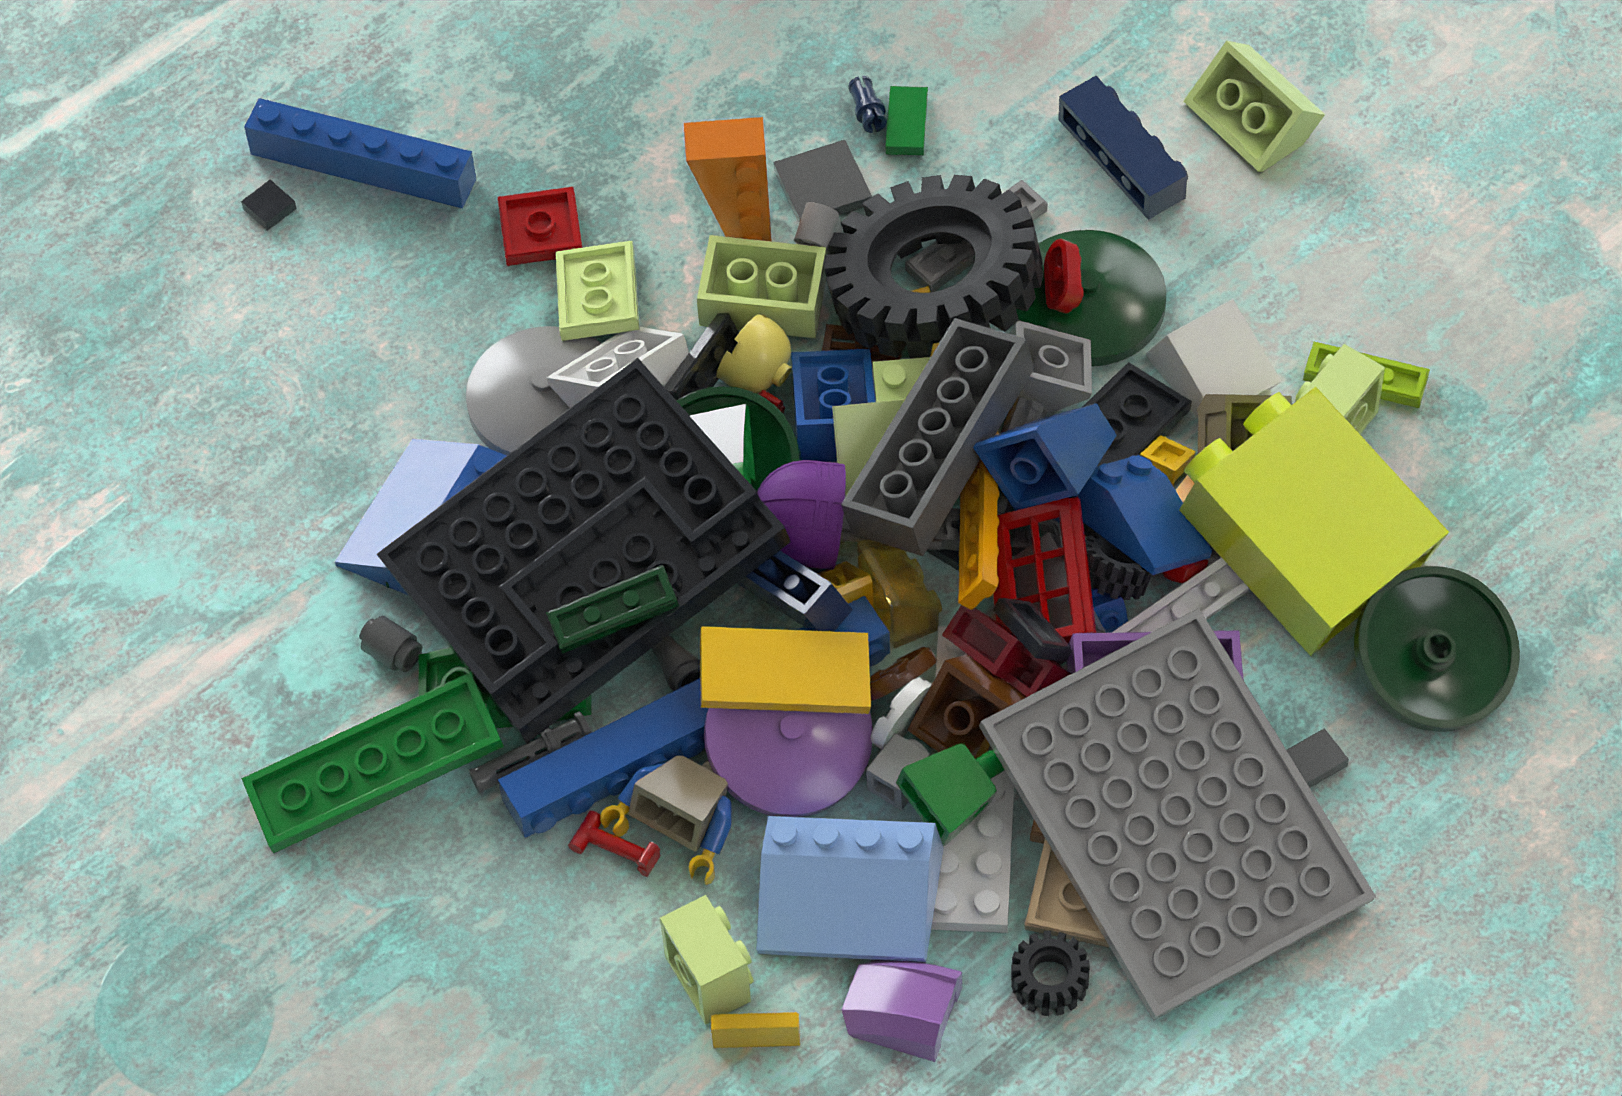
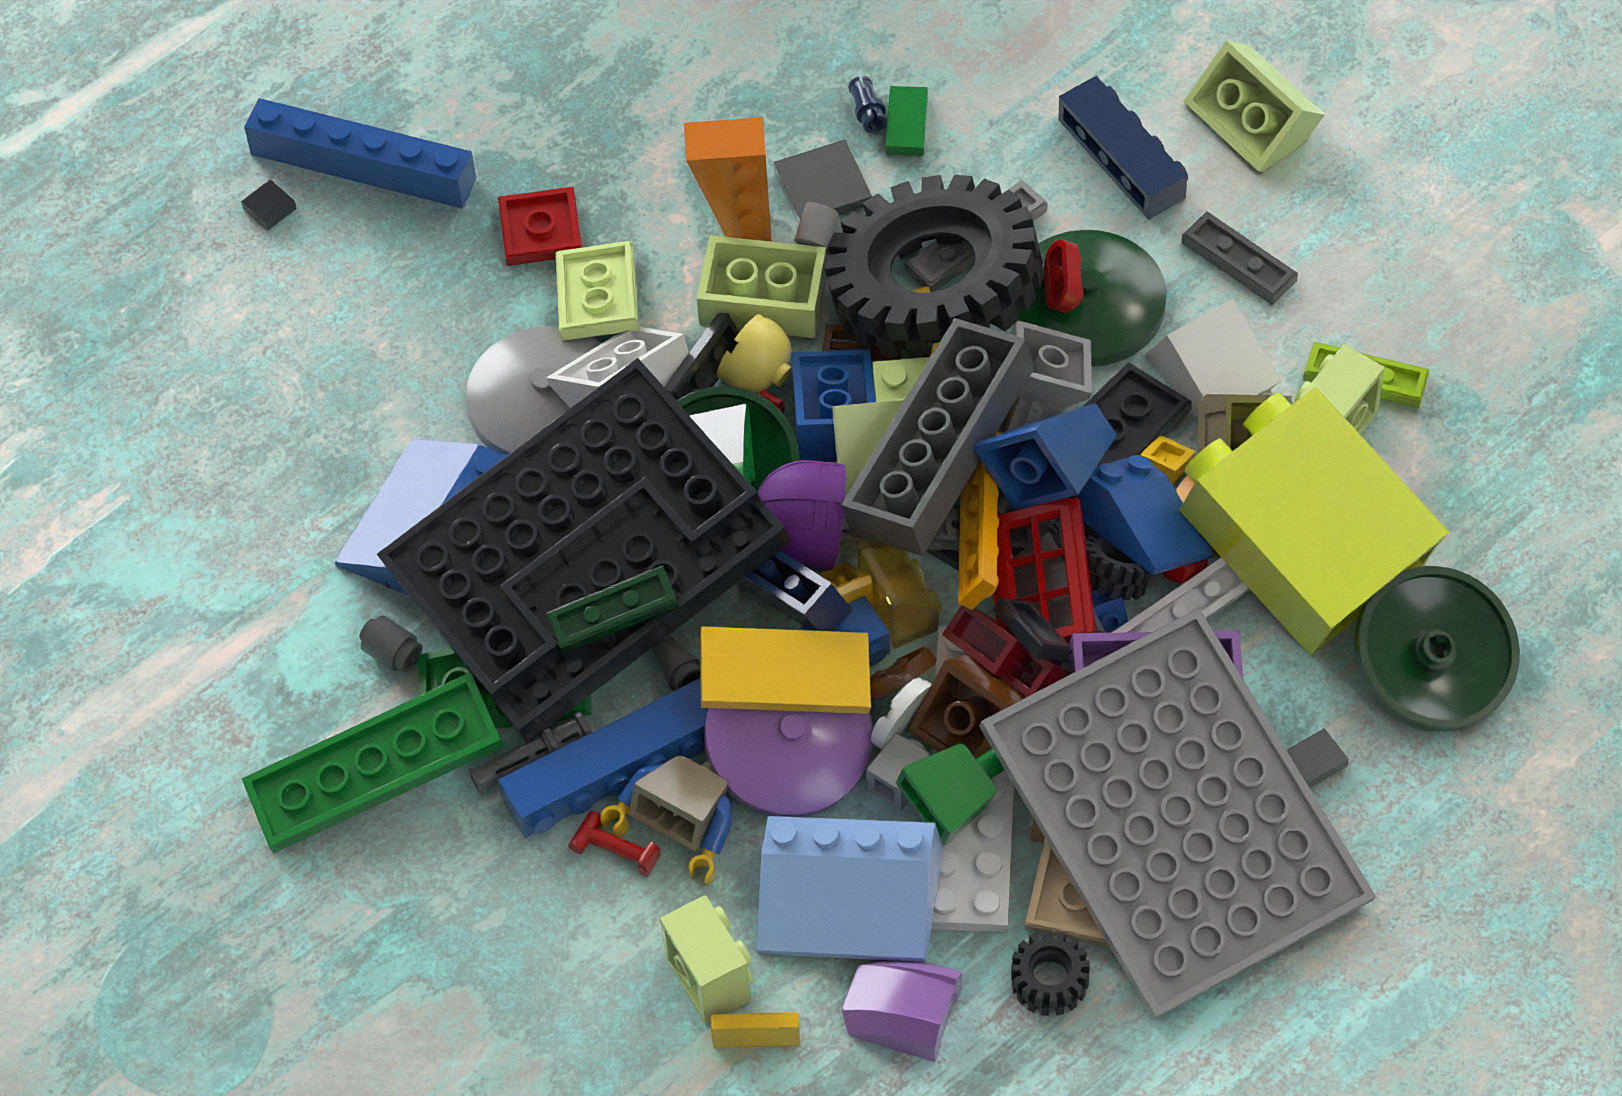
(1239, 258): none -> dark grey tile

